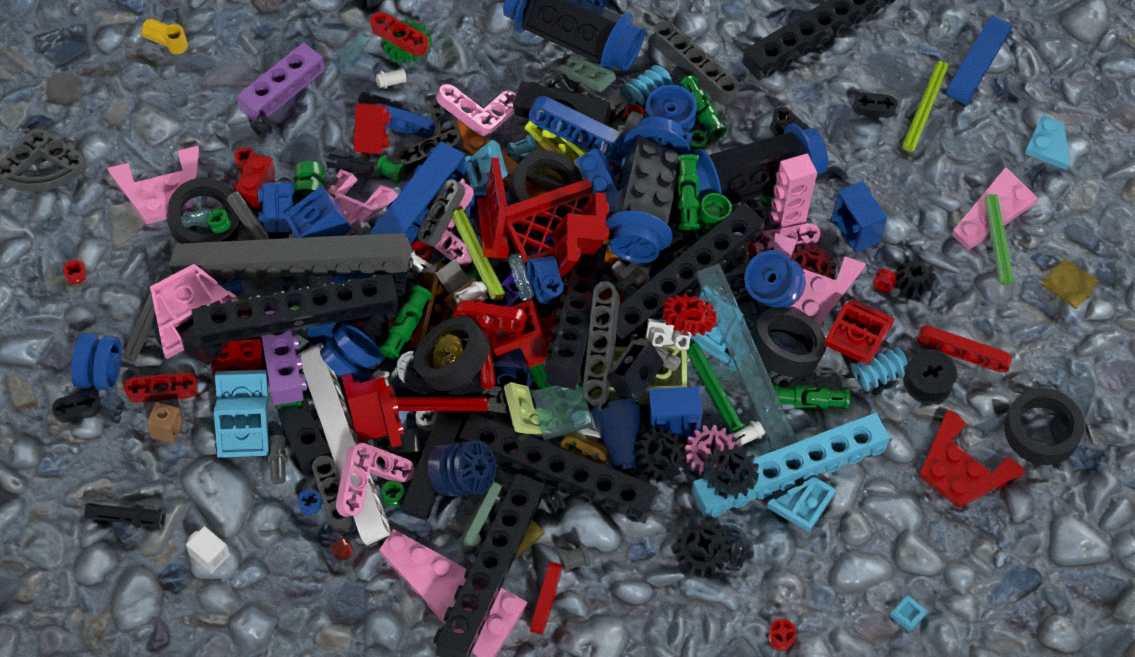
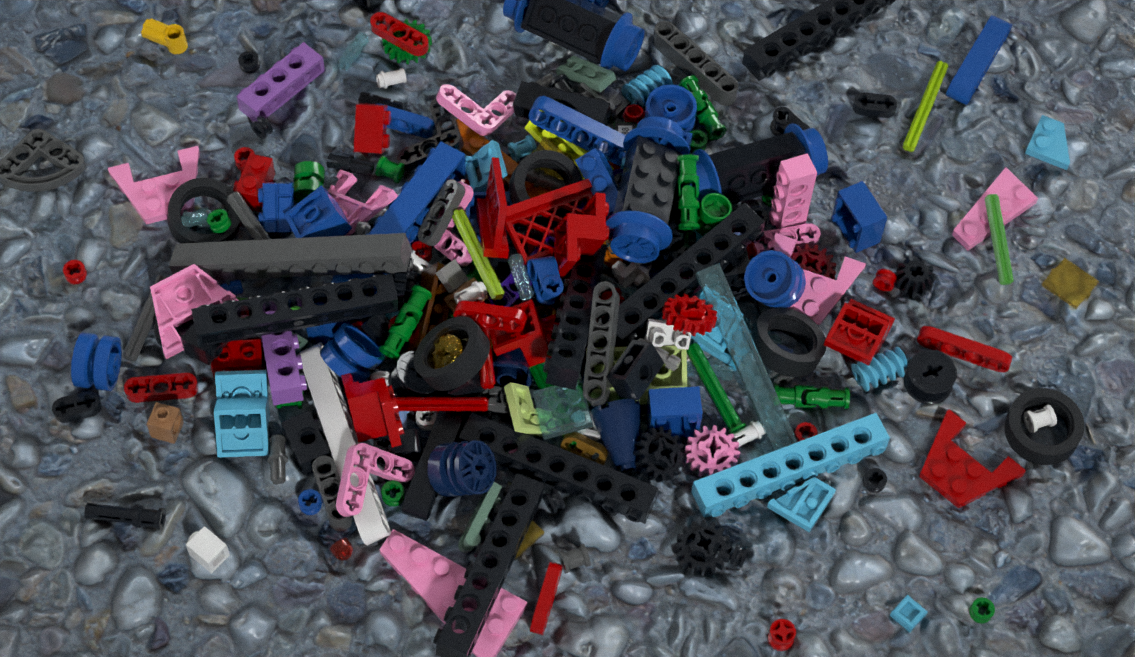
(251, 67): none -> black bush
(632, 121): dark grey beam -> none
(723, 479): black gear -> none
(805, 426): none -> red bush
(875, 472): none -> black bush
(990, 610): none -> green bush
(1040, 418): none -> white bush

